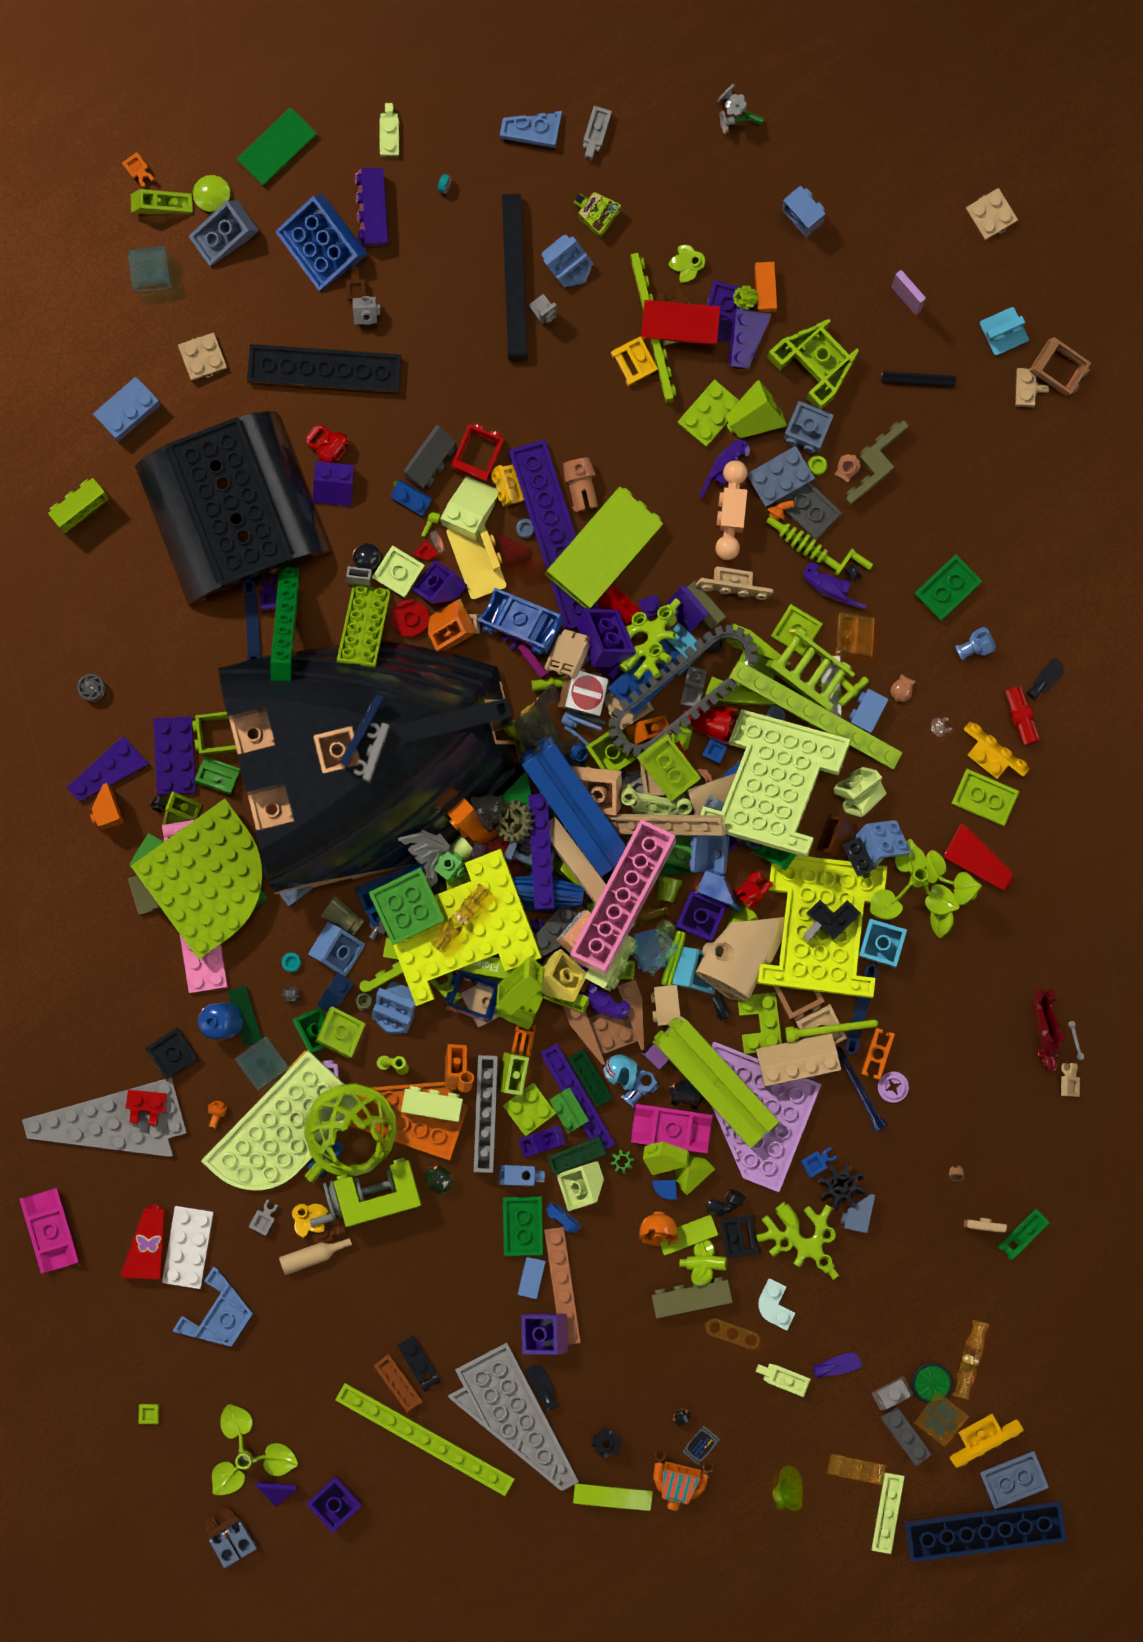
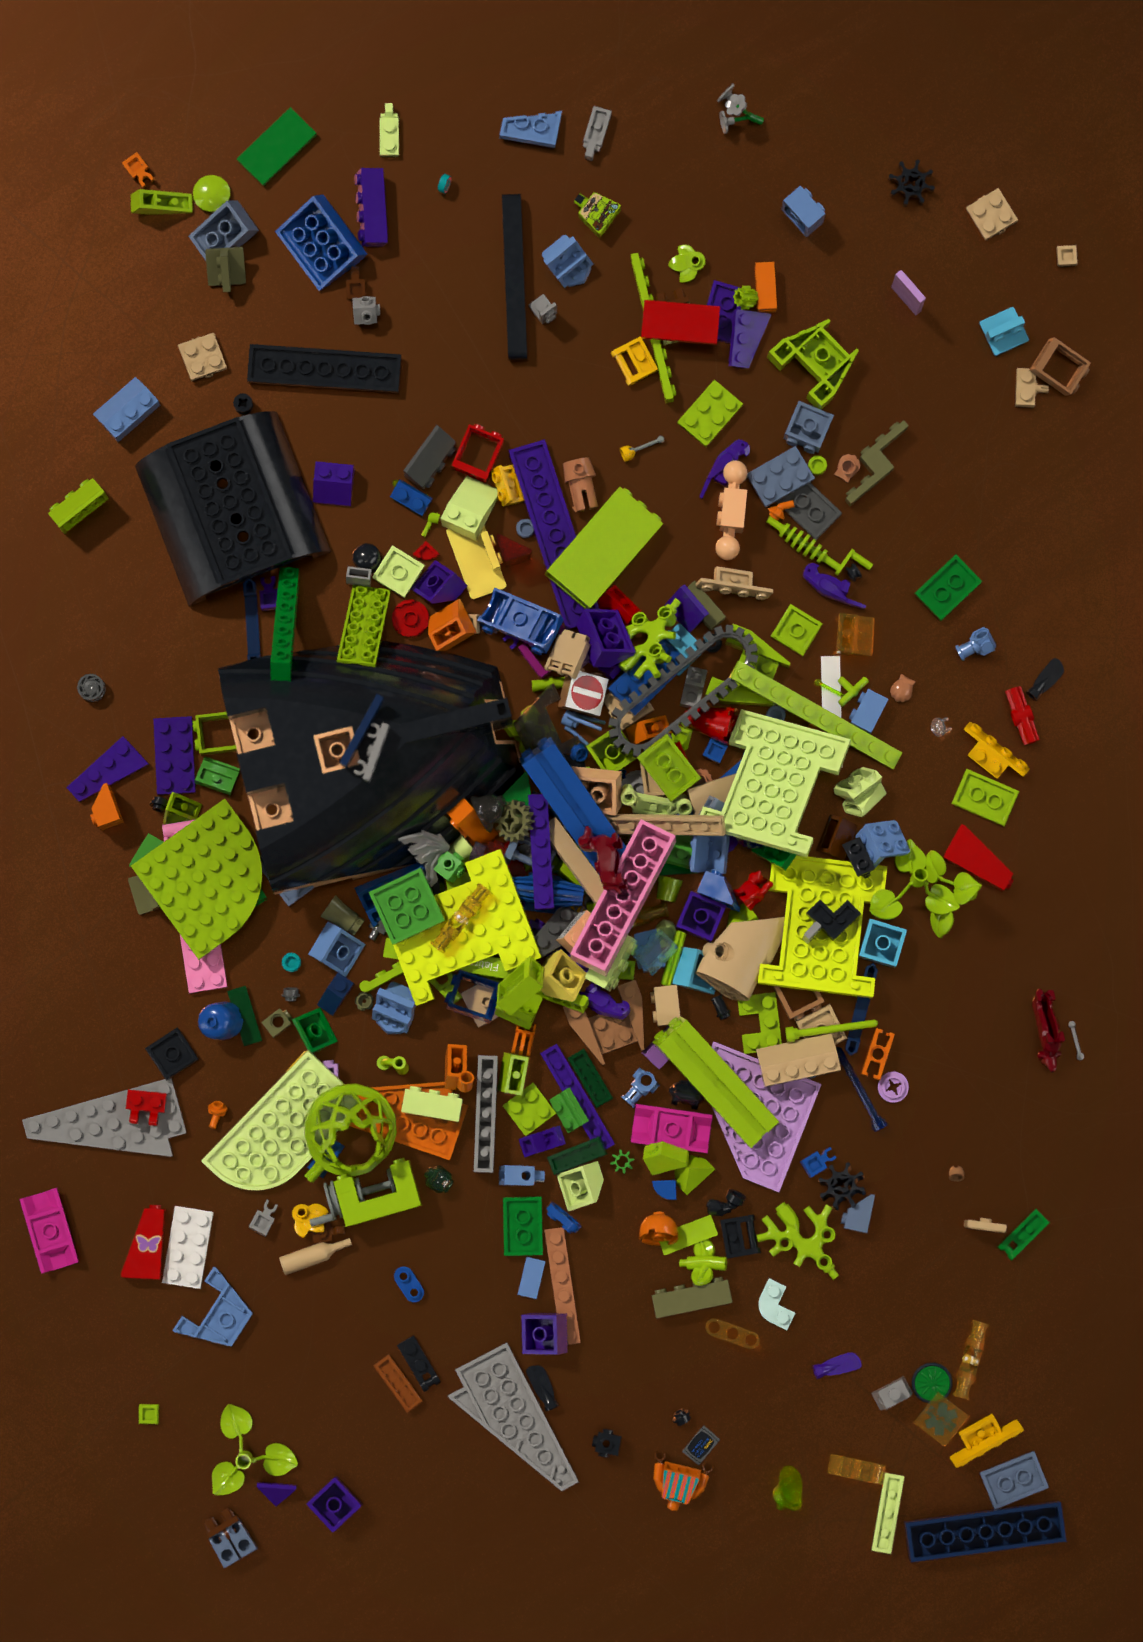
(149, 269): clear light blue brick -> none
(225, 267): none -> olive bracket
(245, 407): none -> black wheel
(262, 1063): clear light blue brick -> none
(275, 1031): none -> olive brick
(329, 446): red piece -> none
(340, 1032): lime plate -> none
(409, 1284): none -> blue plate
(425, 1439): lime plate -> none
(437, 541): clear tile -> none
(607, 857): none -> dark red animal
(612, 1497): lime slope -> none
(621, 1070): medium azure helmet -> none
(628, 452): none -> hinge
(650, 606): dark purple plate -> none
(755, 413): lime slope -> none
(784, 1379): yellowish green hinge -> none
(793, 678): lime fence -> none
(905, 1435): dark grey brick -> none
(910, 190): none -> black gear
(917, 378): black axle -> none
(1067, 255): none -> tan plate
(1070, 1083): tan plate -> none

